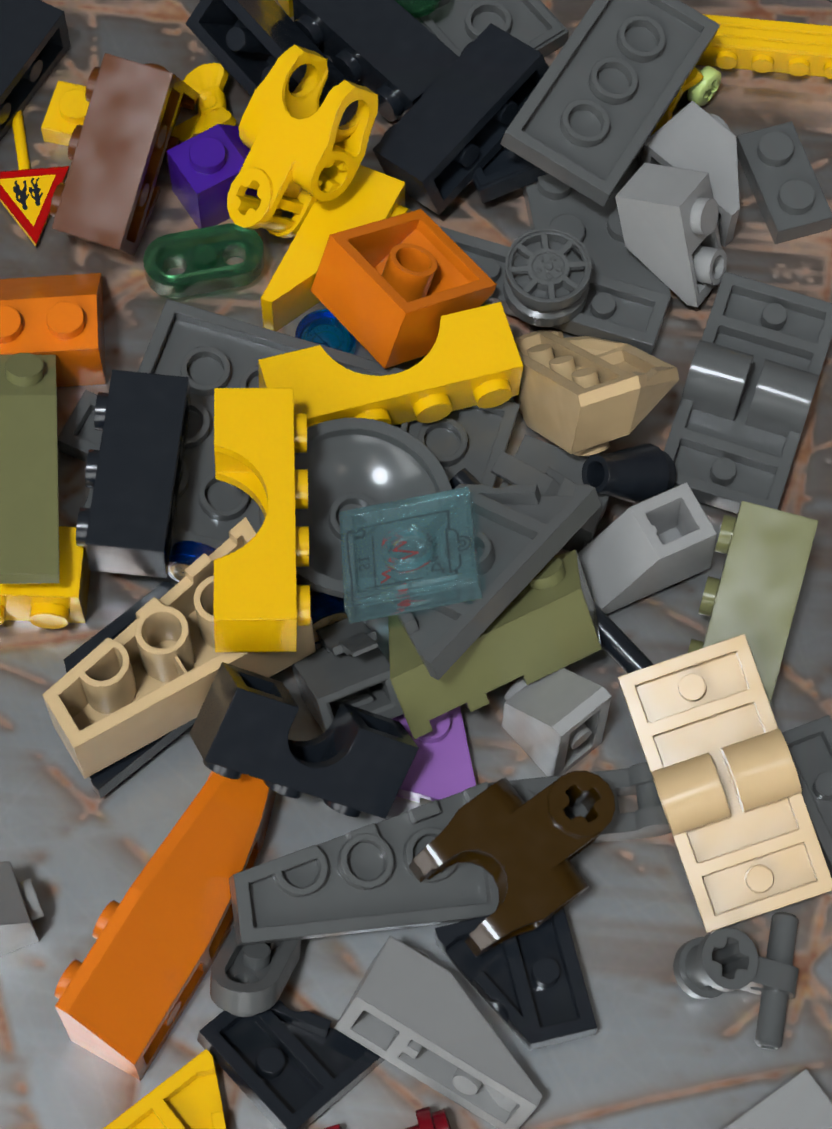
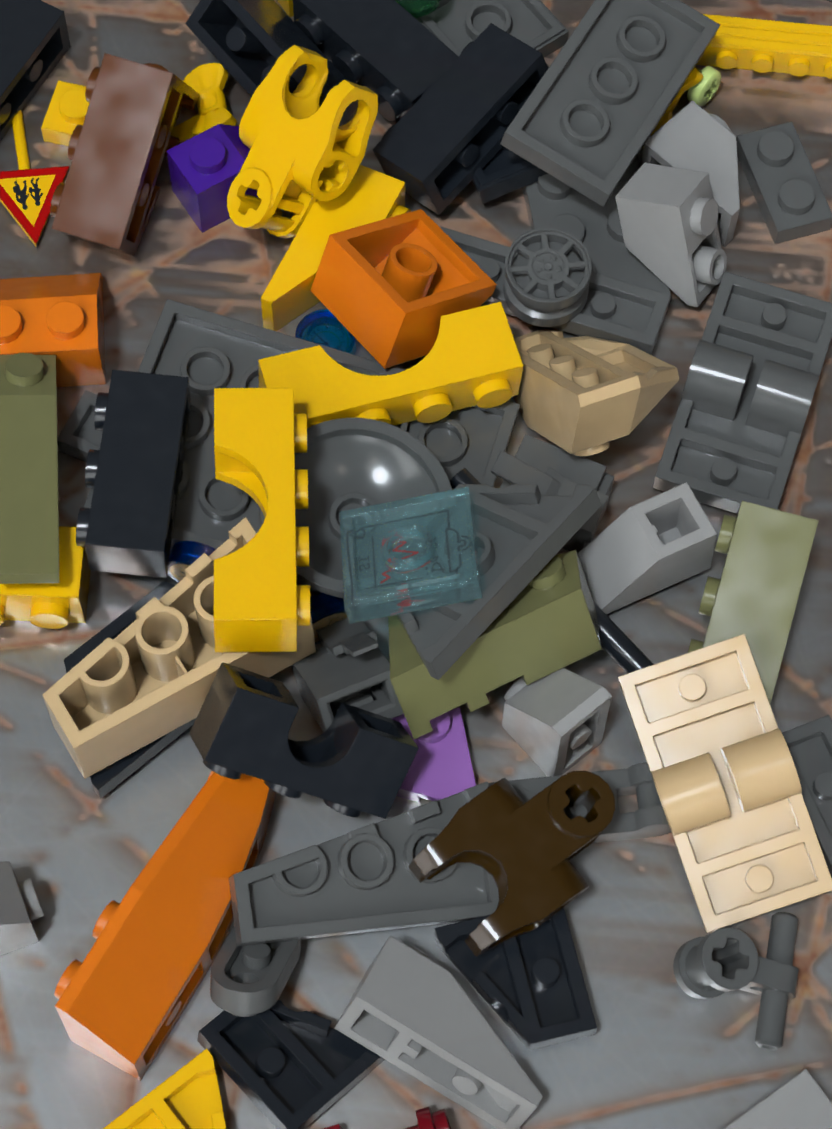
(203, 258): clear green plate -> none
(631, 473): black cone -> none

